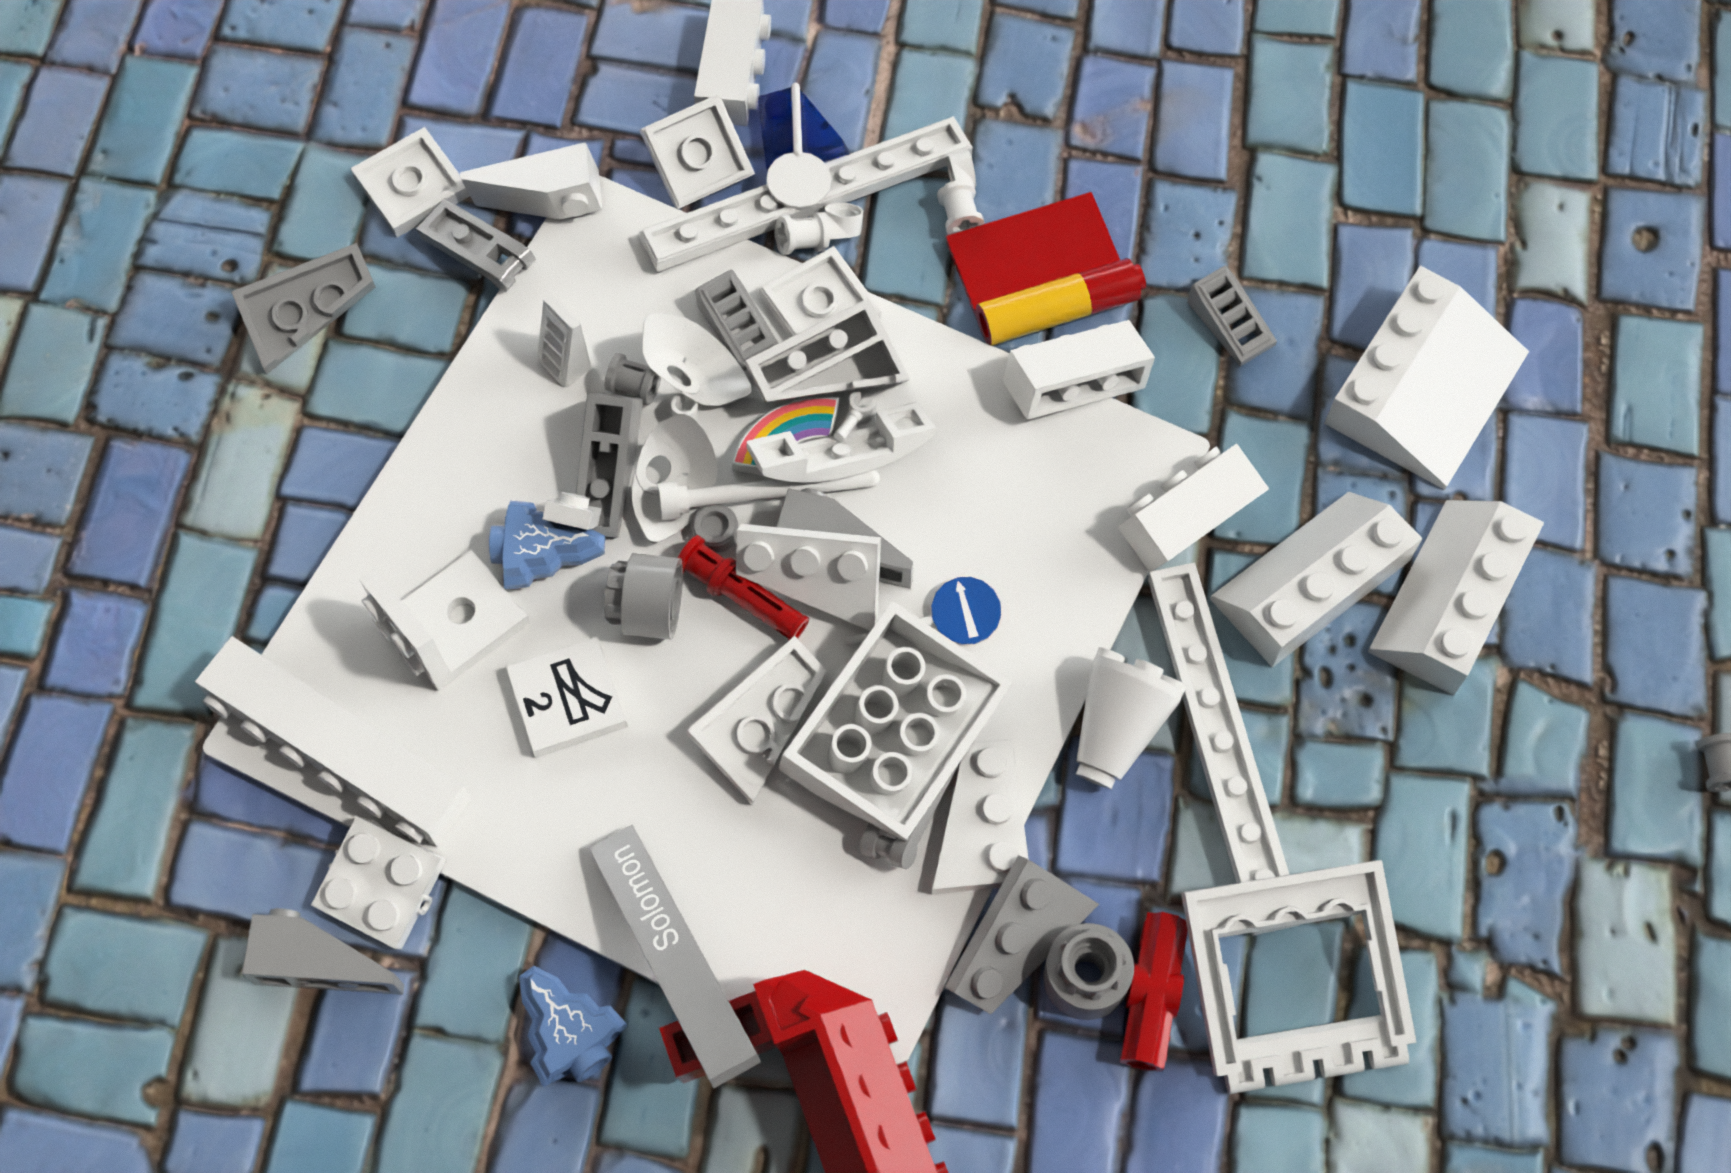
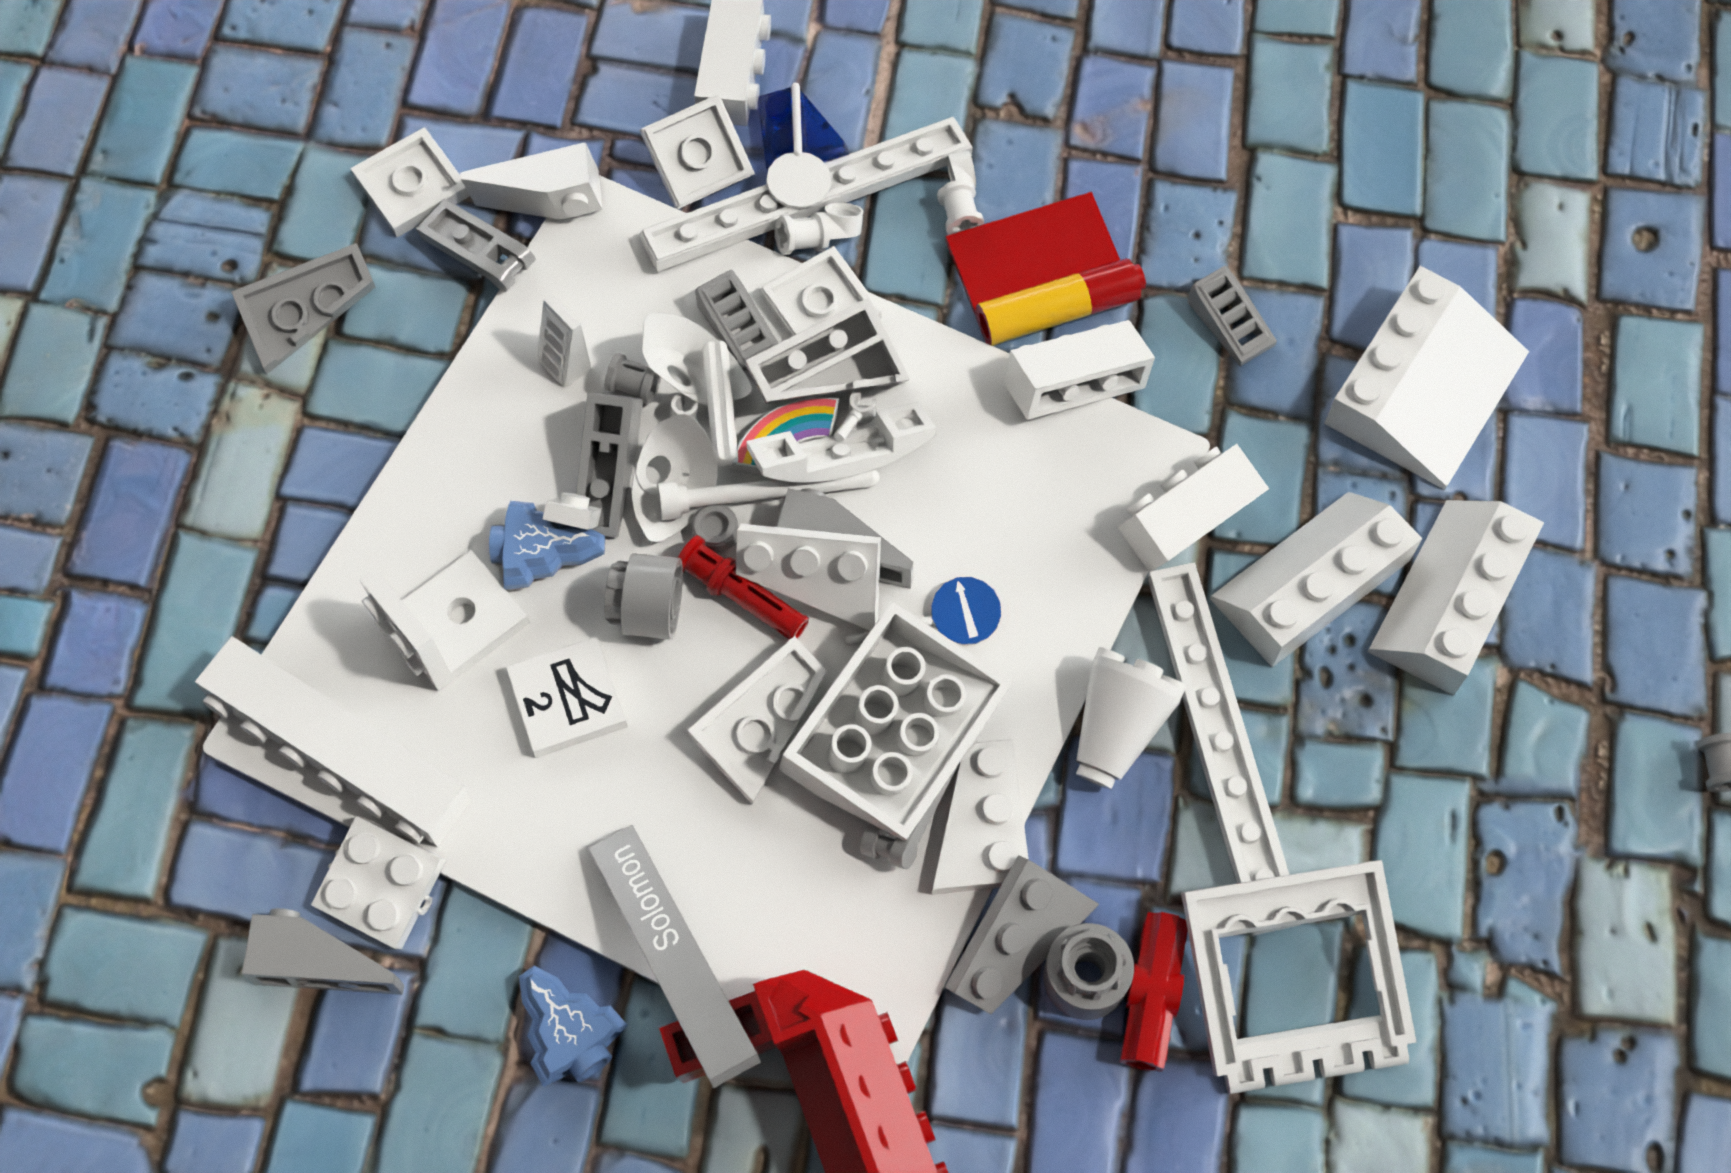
(720, 402): none -> white axle

